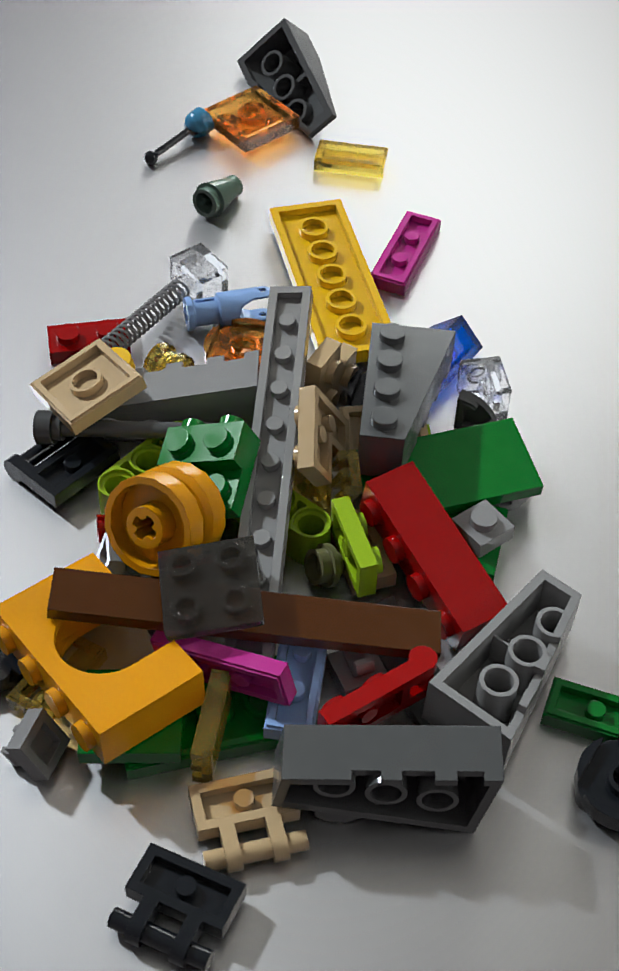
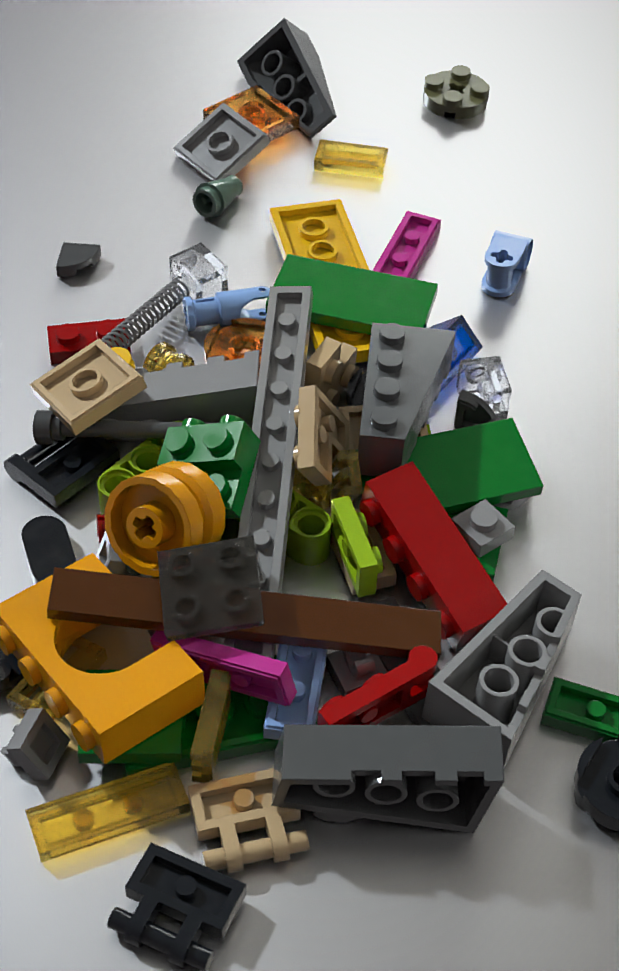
(46, 546): none -> black tile
(75, 257): none -> dark grey tile
(107, 811): none -> clear yellow tile
(197, 125): hinge -> none
(221, 144): none -> light grey tile
(324, 566): olive plate -> none
(356, 296): none -> green tile
(456, 92): none -> olive plate
(505, 263): none -> light blue piece

